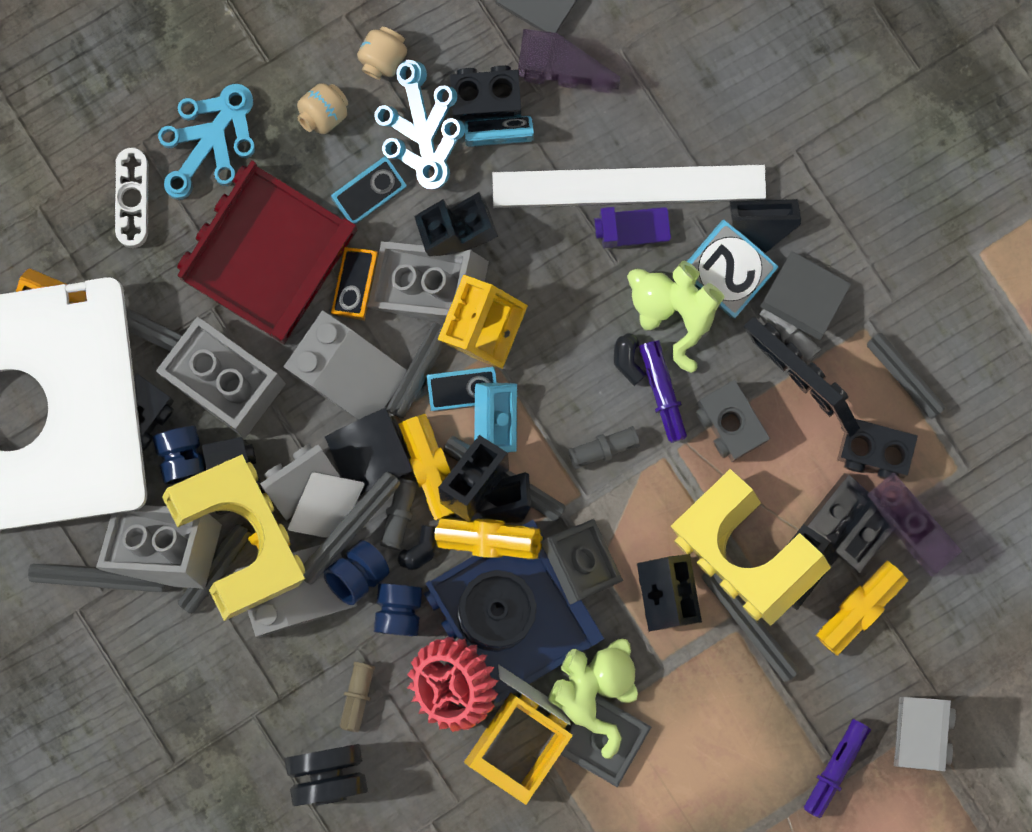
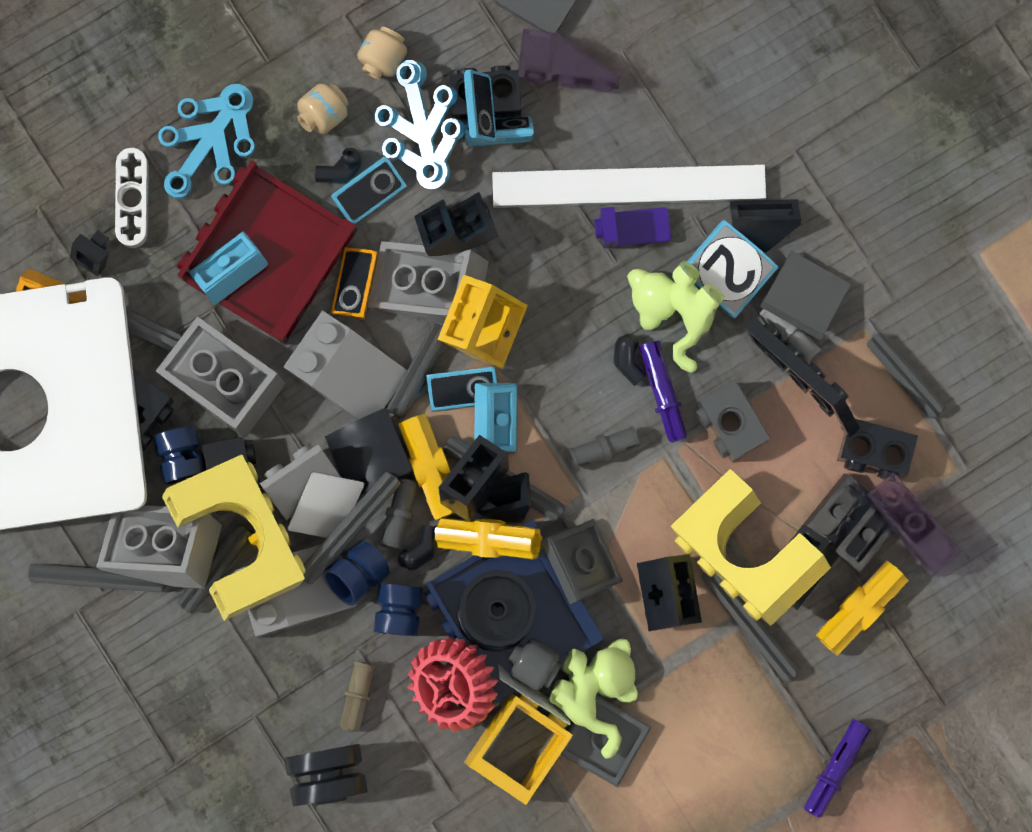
(91, 252): none -> black tile
(229, 268): none -> medium azure slope
(342, 170): none -> black arm
(479, 107): none -> slope
(534, 664): none -> dark grey head
(924, 733): light grey slope -> none

